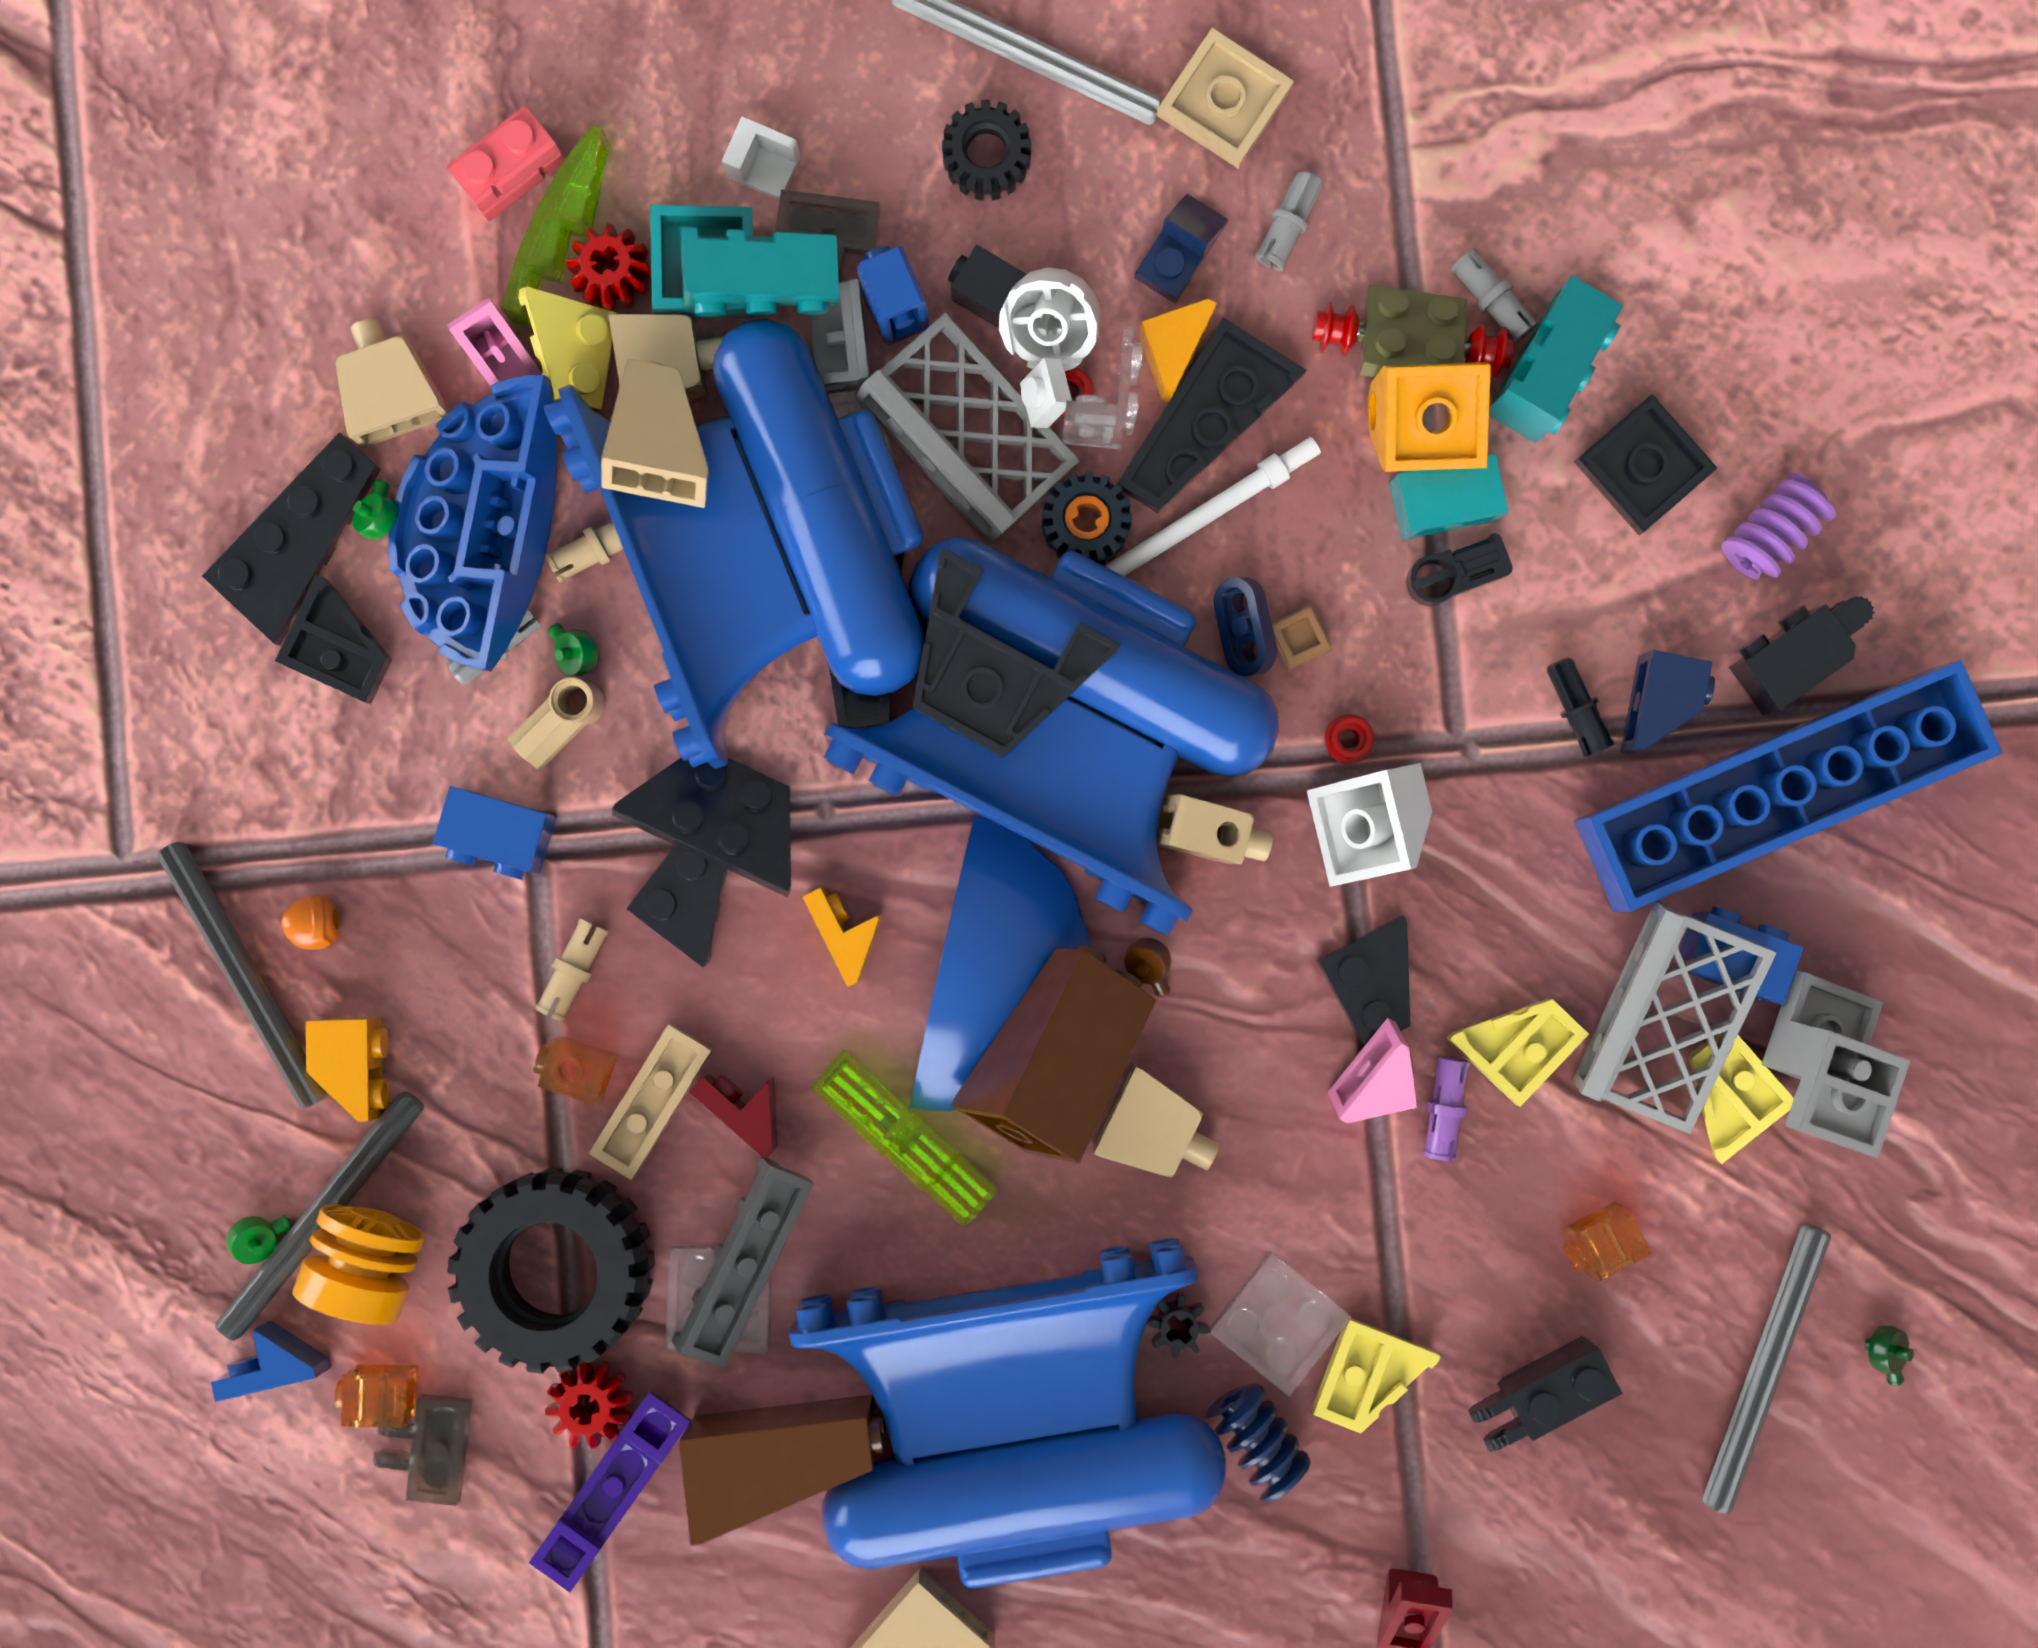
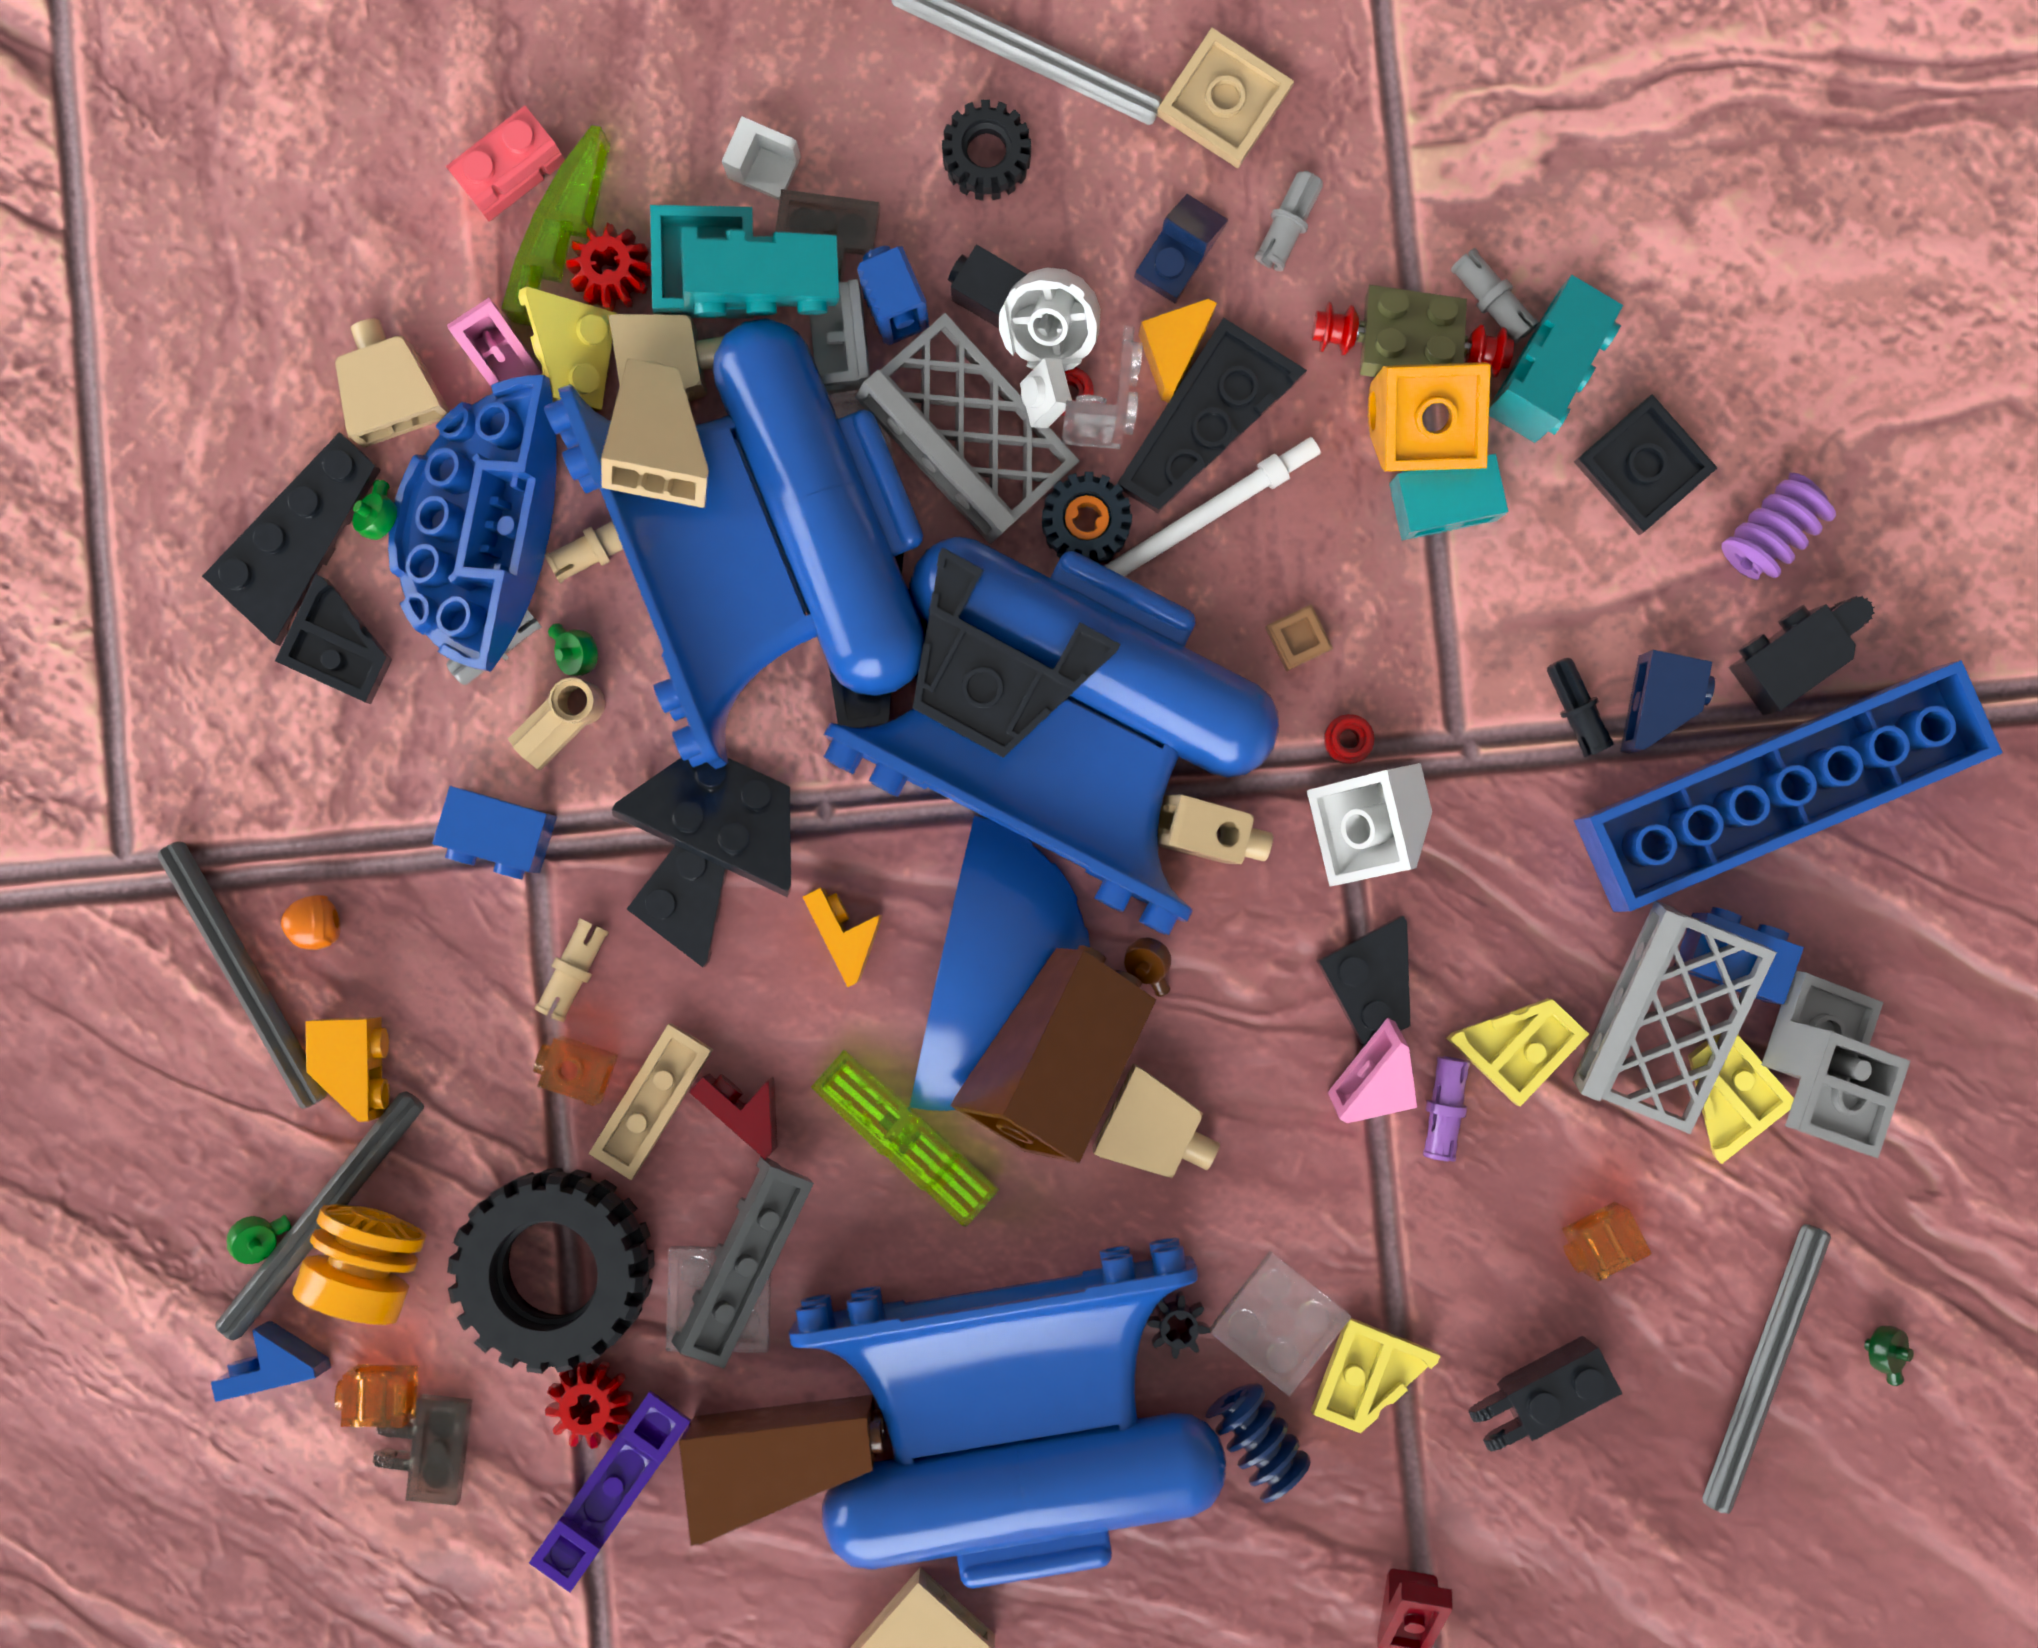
(1244, 627): dark blue plate -> none
(1466, 569): black piece -> none

